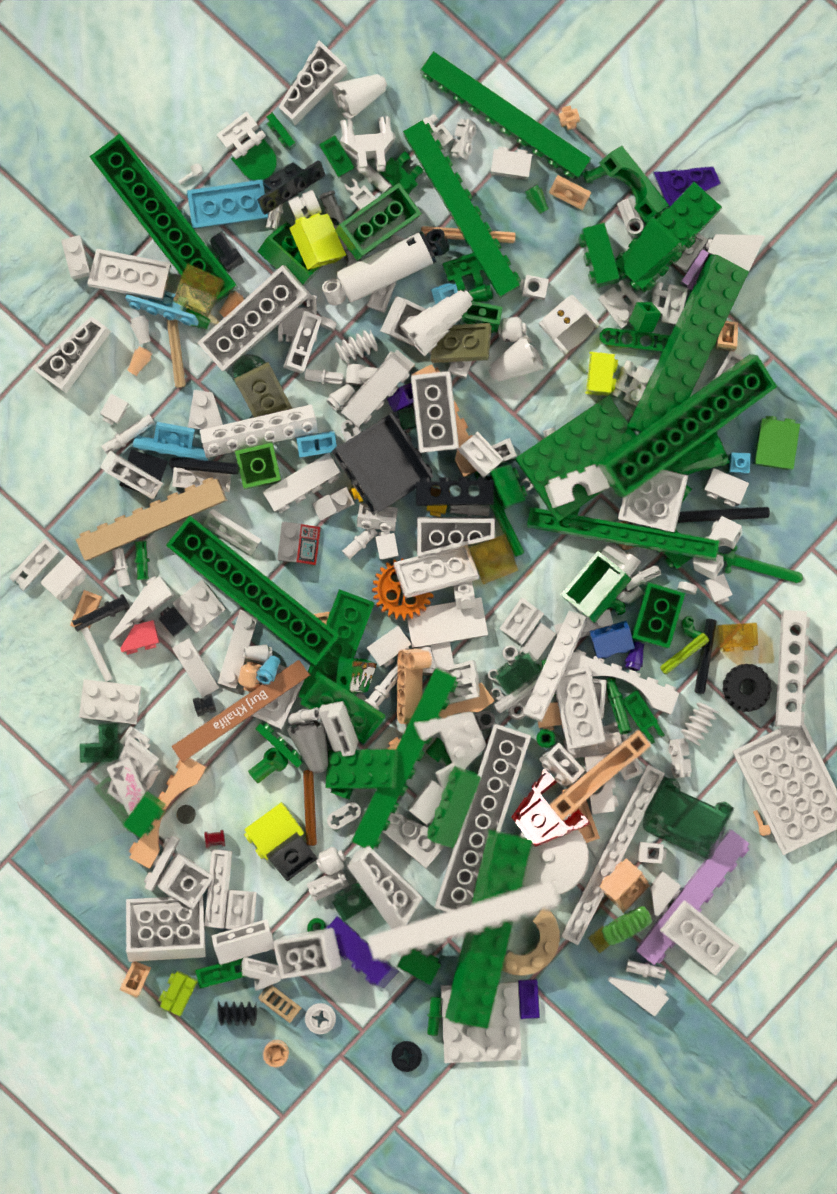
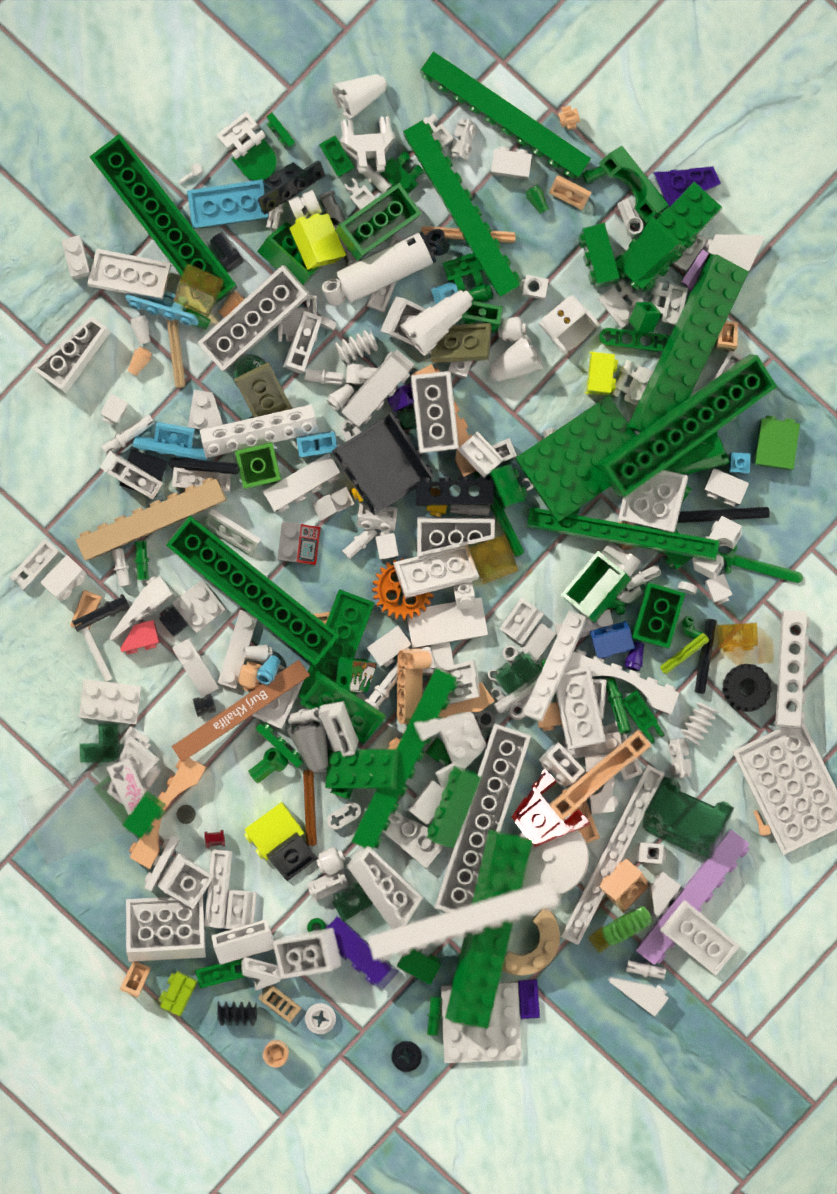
(312, 83): white wedge -> none
(551, 740): green cone -> none
(560, 490): white arch -> none

